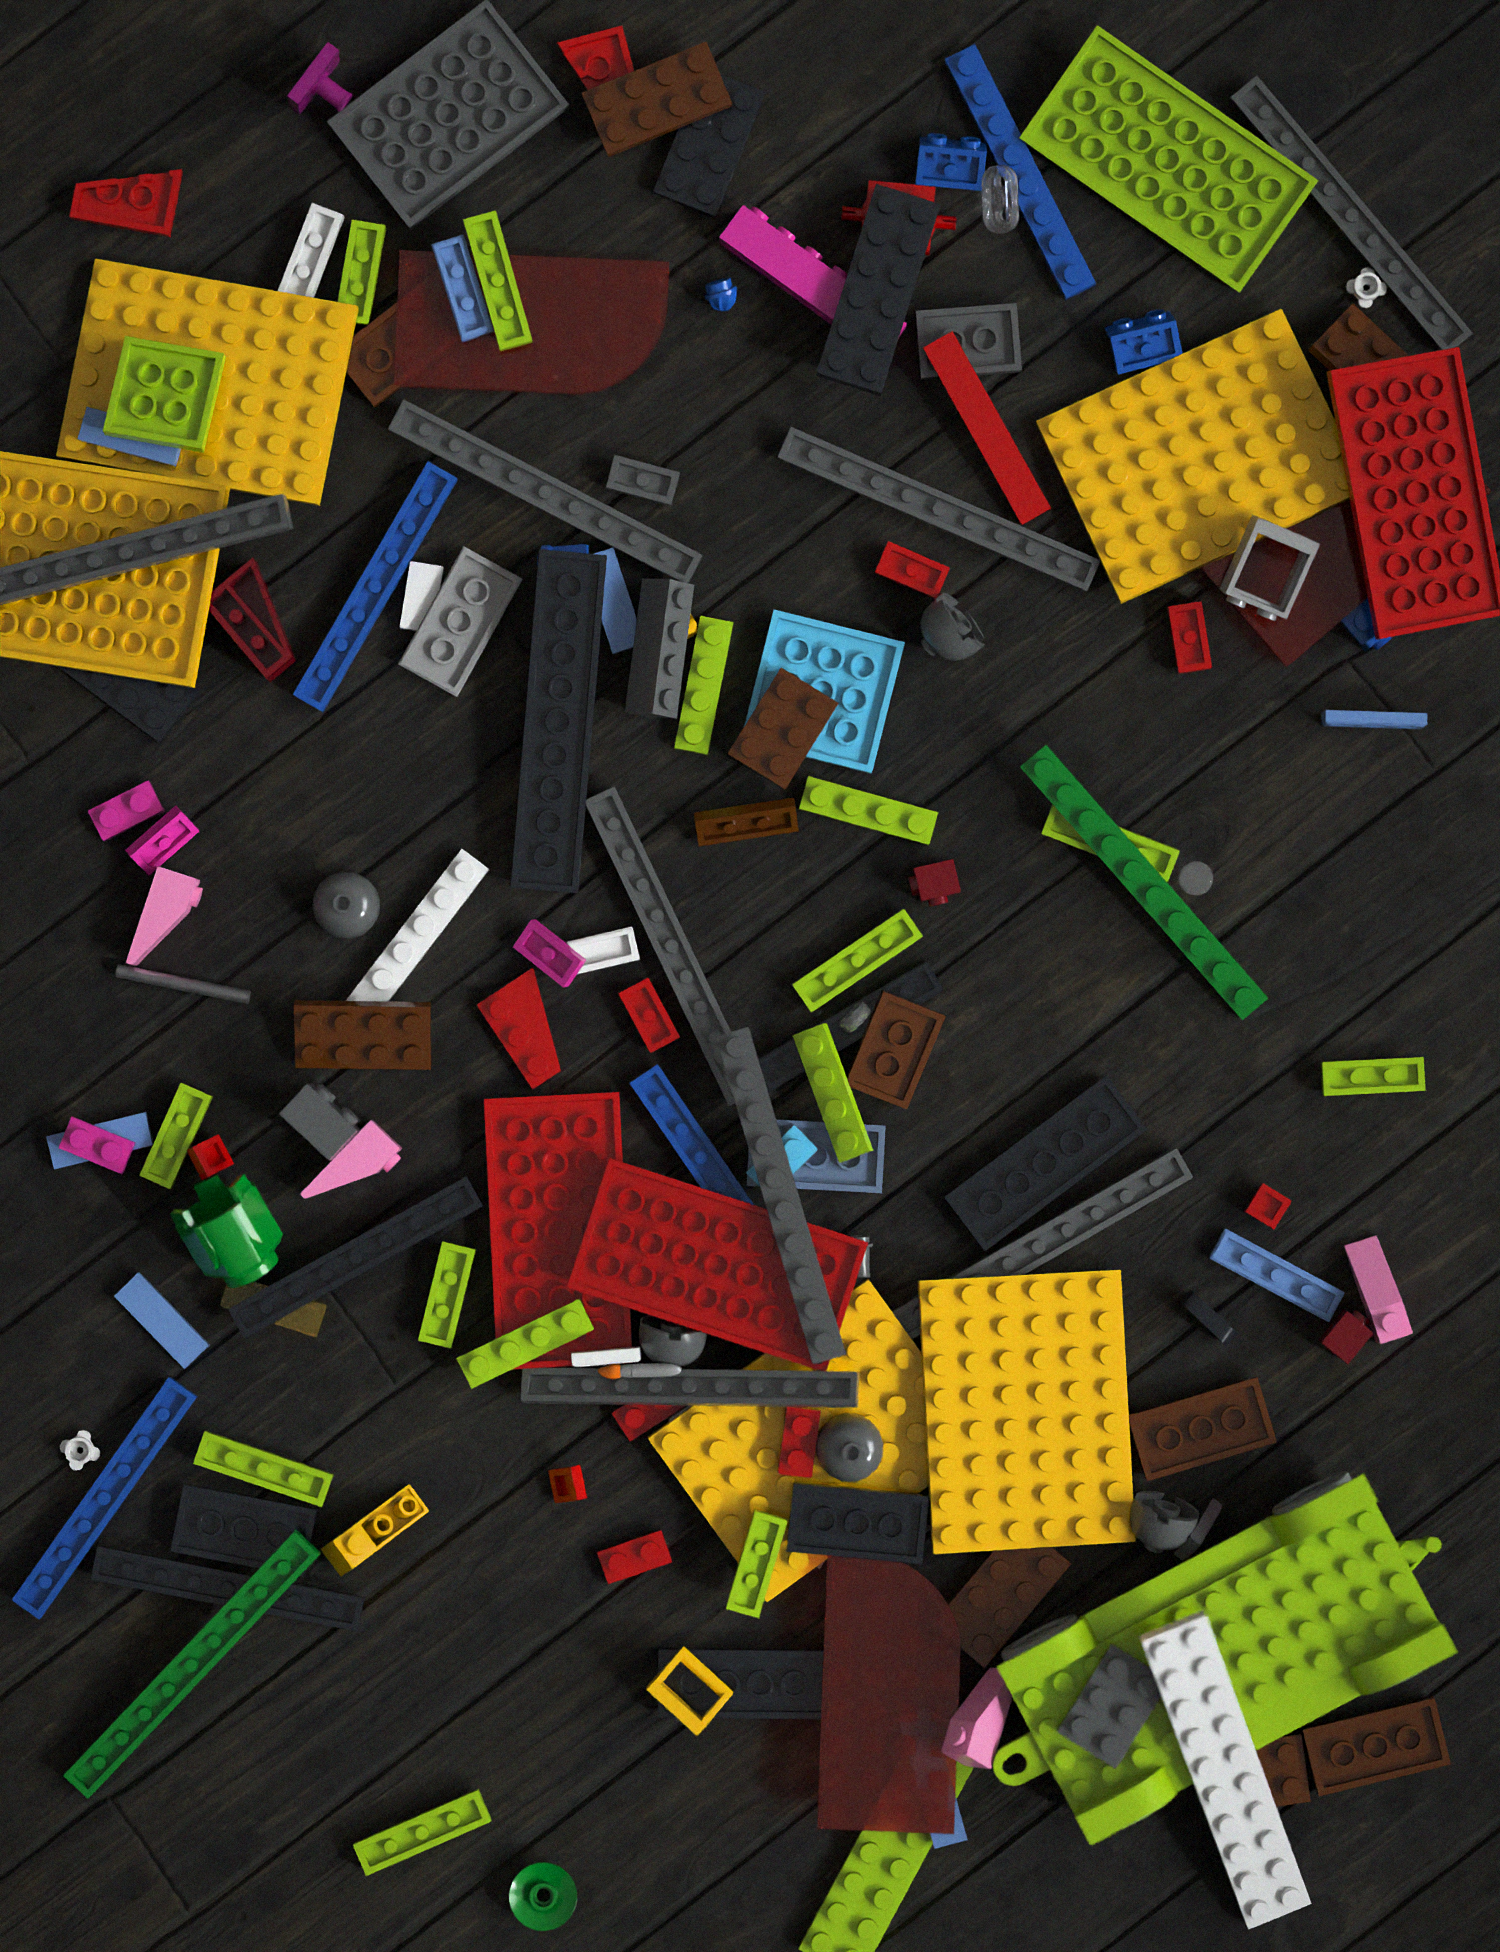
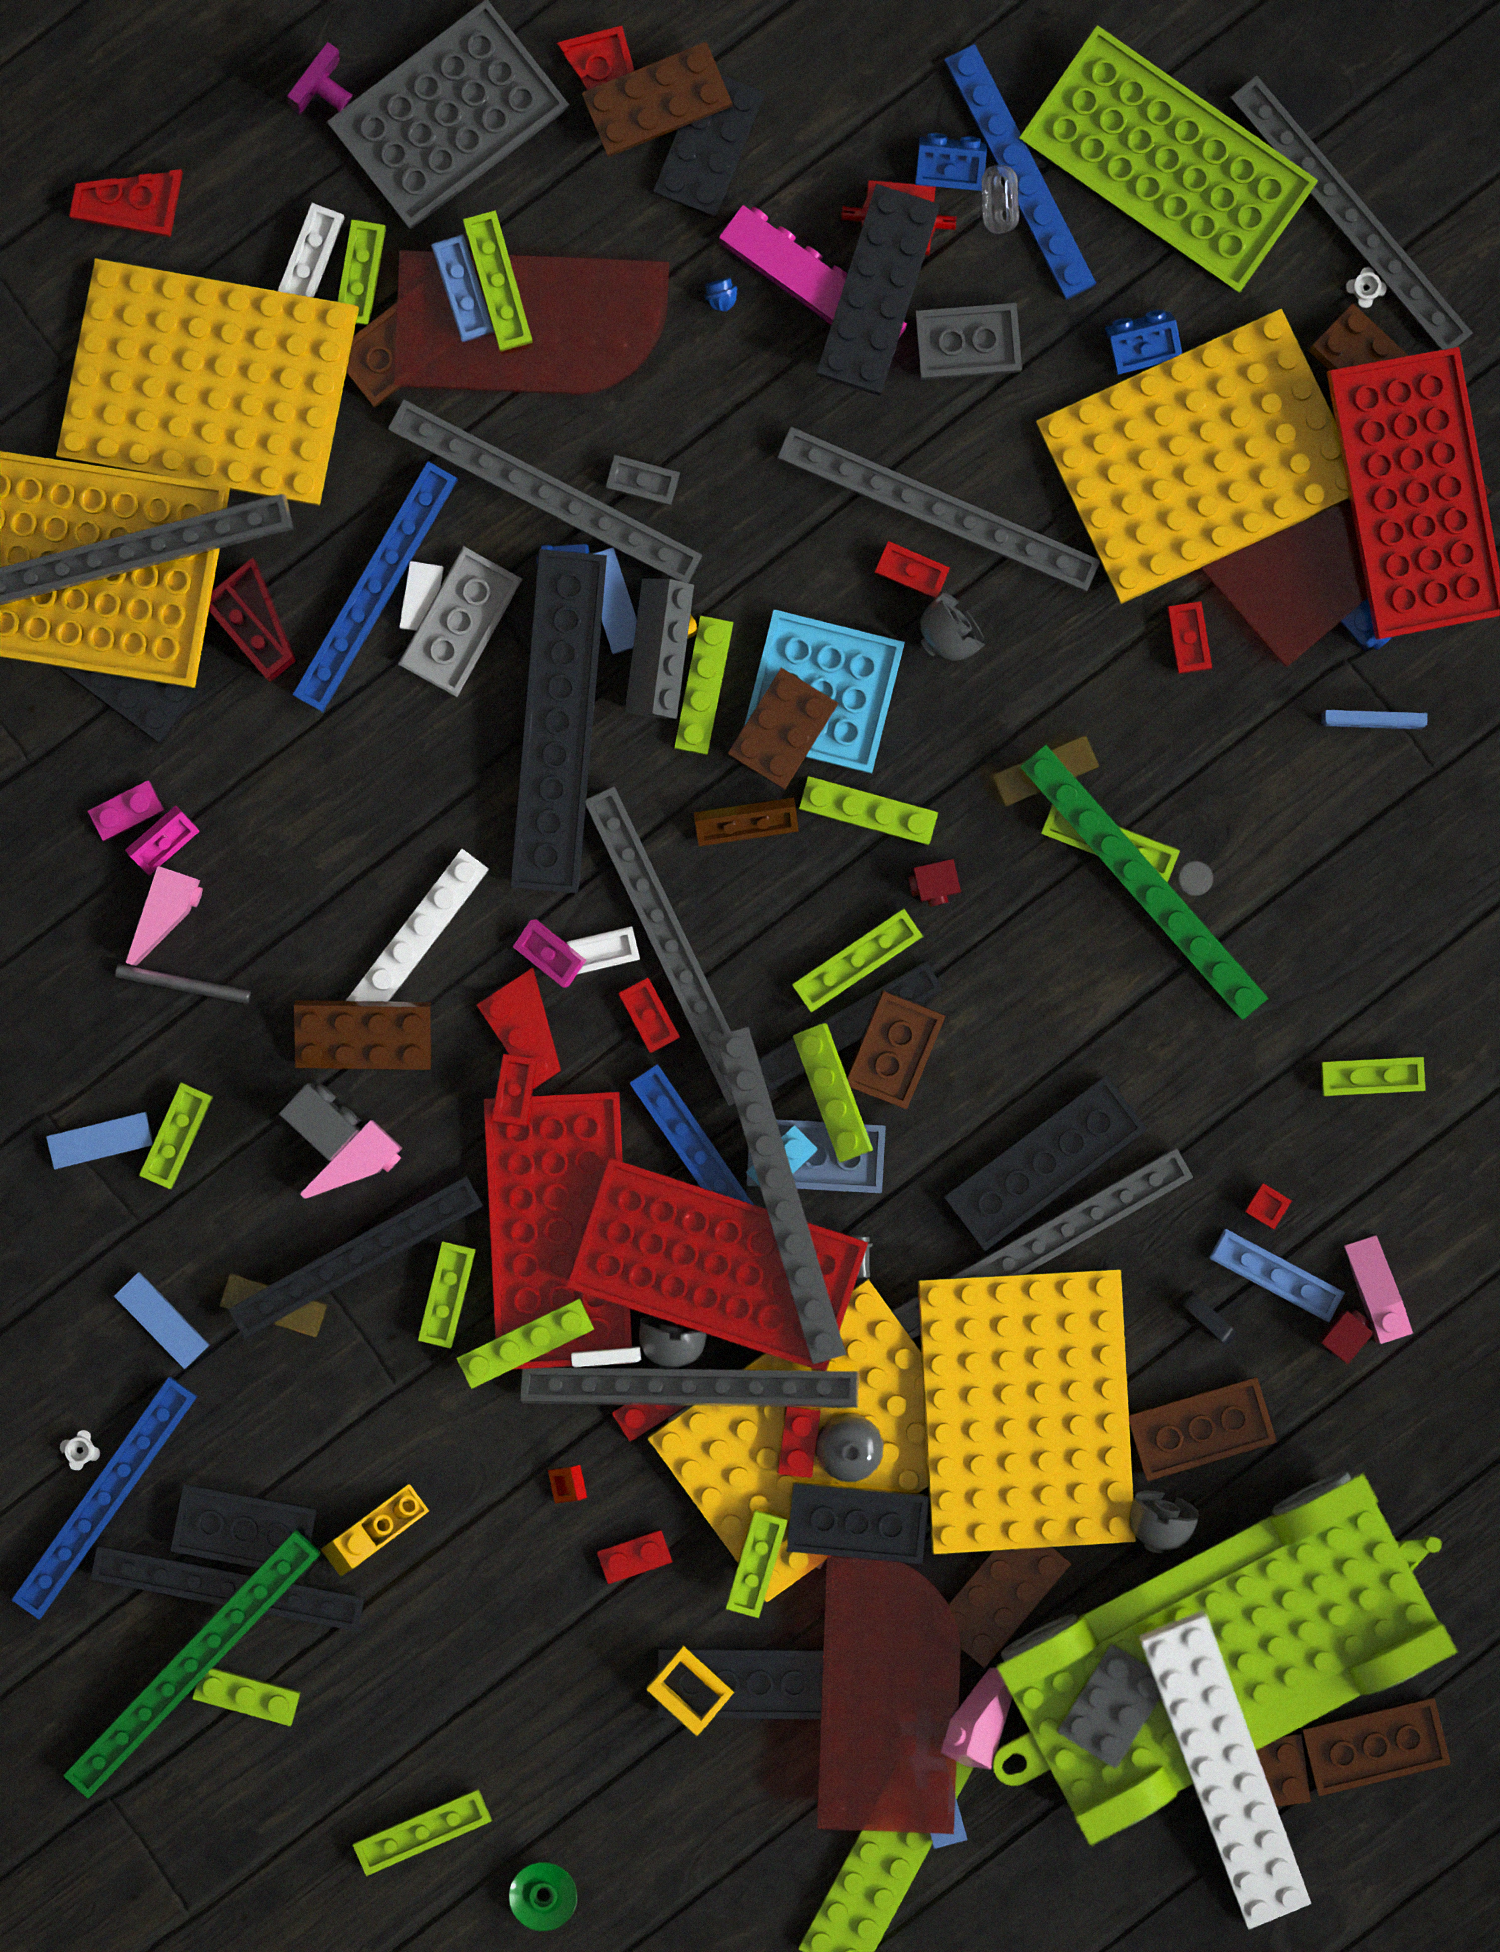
(92, 433): medium blue tile -> none
(97, 1145): dark pink plate -> none
(164, 394): lime plate -> none
(210, 1157): red plate -> none
(230, 1231): green piece -> none
(248, 1696): none -> lime plate
(263, 1468): lime plate -> none
(346, 905): dark grey cylinder -> none
(514, 1090): none -> red plate
(616, 1371): light grey piece -> none
(855, 1017): clear tile -> none
(986, 428): red tile -> none
(1016, 785): none -> clear yellow tile
(1204, 1524): dark grey tile -> none
(1294, 581): light grey window -> none

